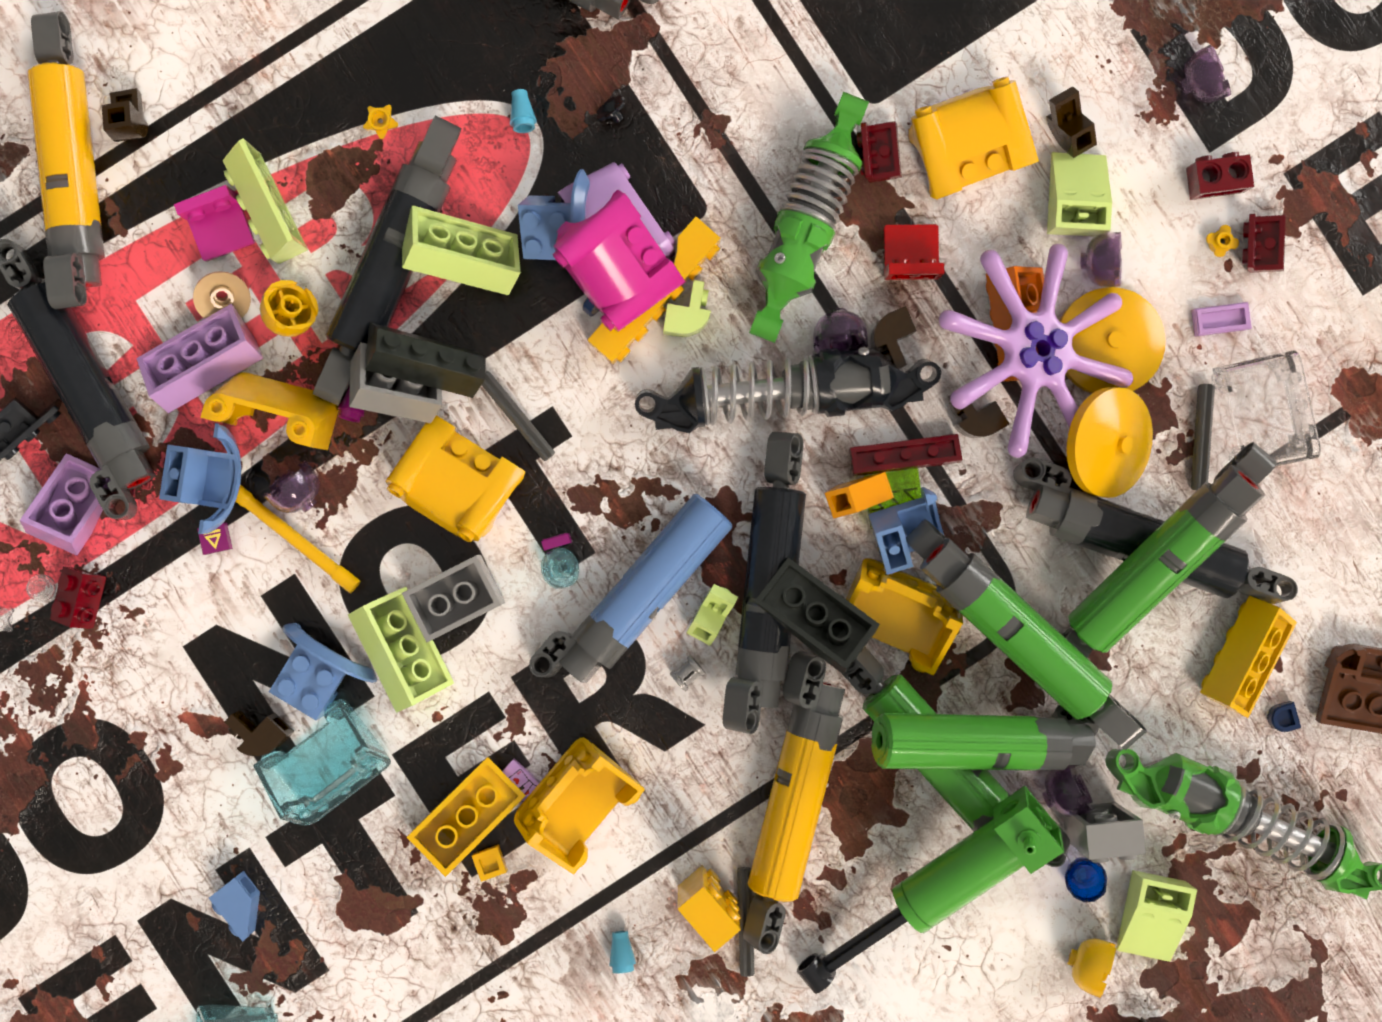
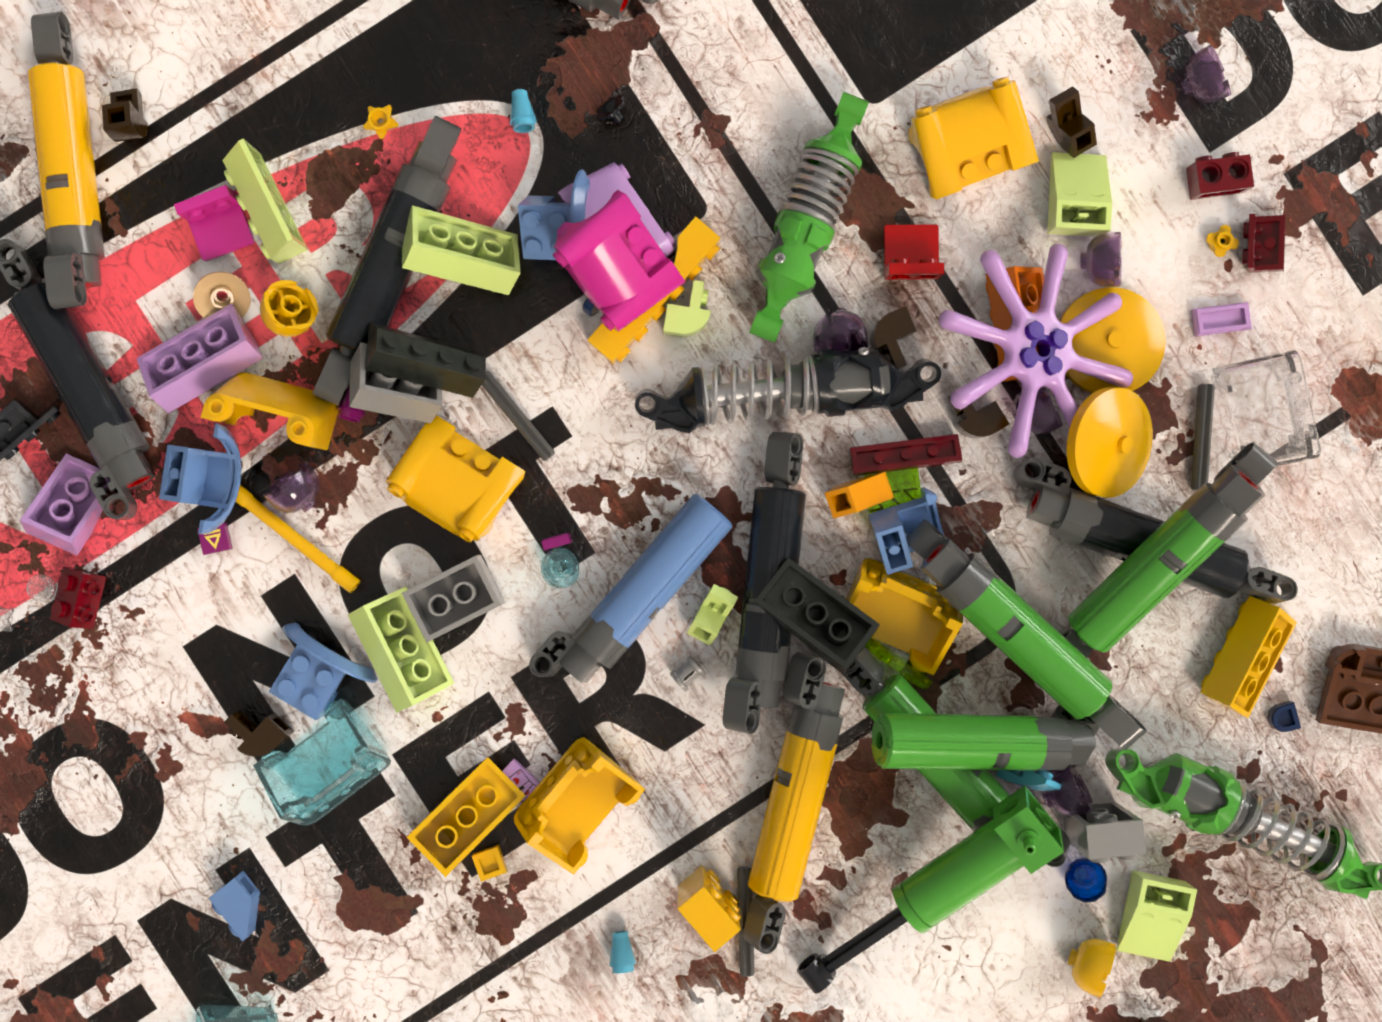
(880, 151): dark red bracket -> none
(898, 663): none -> clear neon green tile
(1035, 780): none -> medium azure slope
(1045, 417): none -> clear purple cylinder

